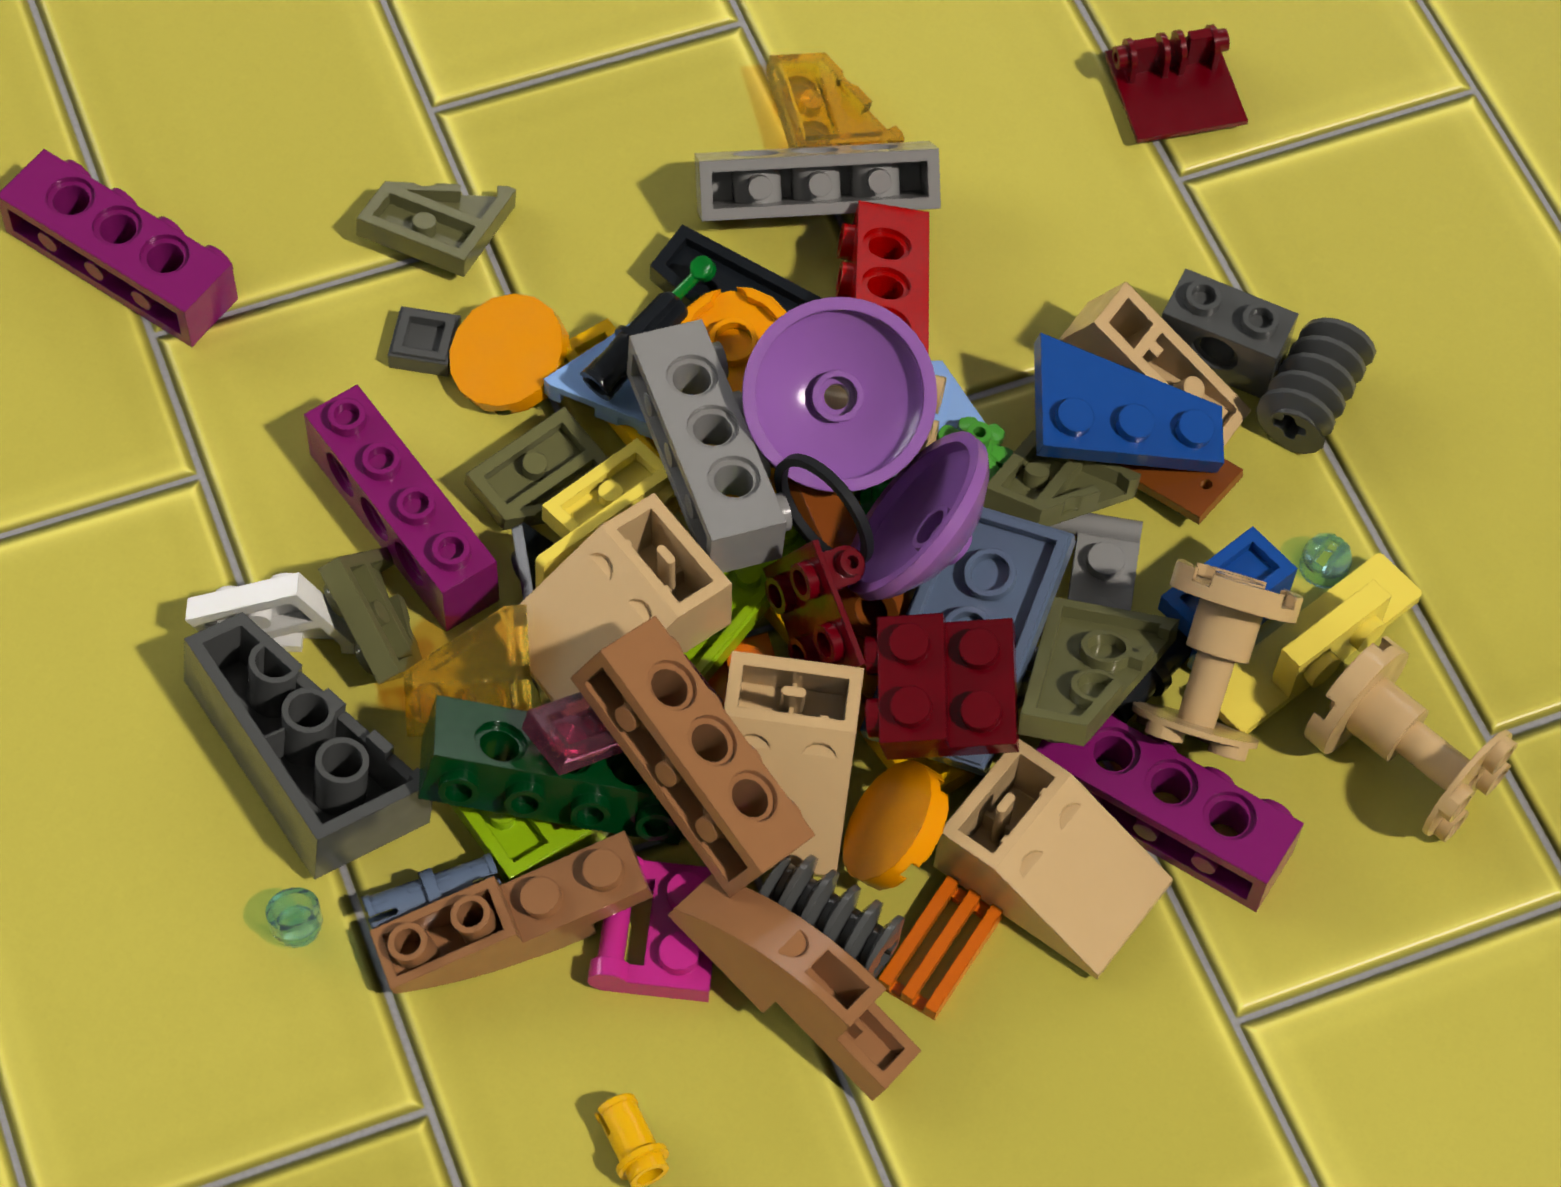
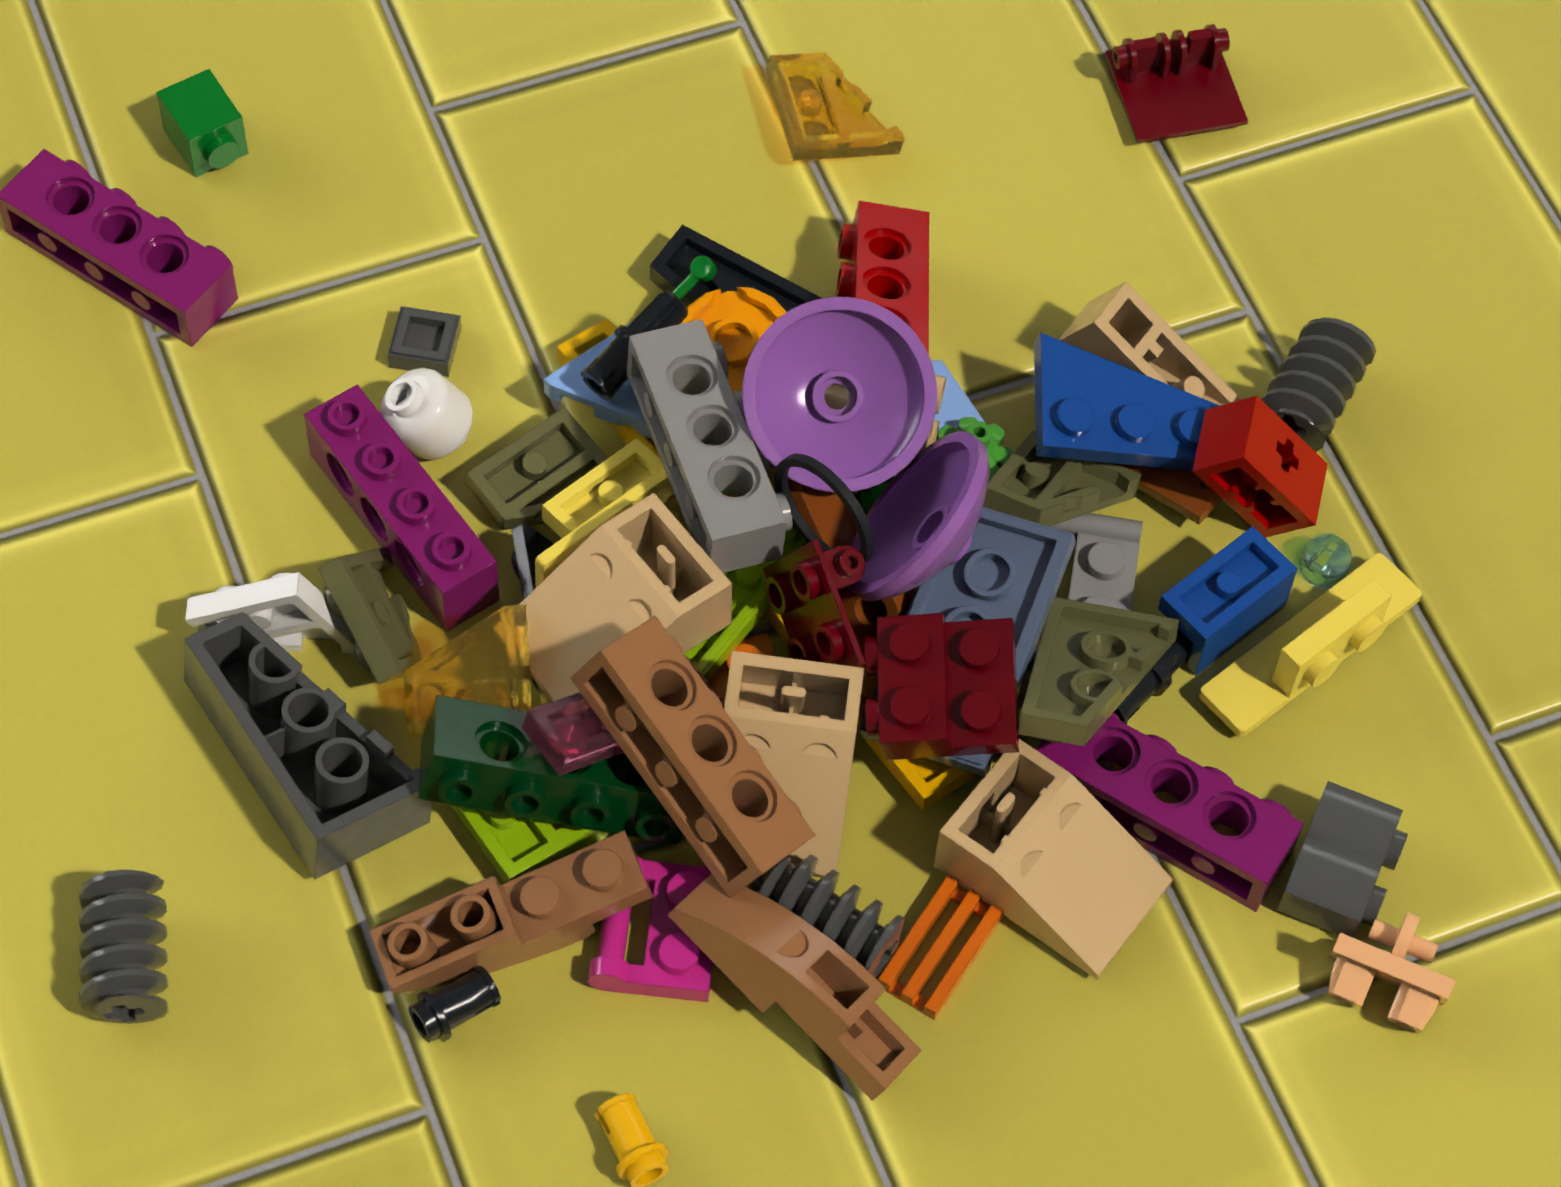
(122, 947): none -> dark grey piece
(202, 123): none -> green brick
(294, 917): clear light blue hinge -> none
(426, 890): sand blue pin -> none
(427, 413): none -> white head
(435, 222): olive wing -> none
(454, 1004): none -> black pin
(507, 352): light orange tile -> none
(816, 180): light grey brick -> none
(895, 824): light orange tile -> none
(1222, 634): tan piece -> none
(1231, 330): dark grey brick -> none
(1260, 466): none -> red brick
(1342, 861): none -> dark grey brick
(1392, 723): tan piece -> none
(1418, 987): none -> light nougat hips

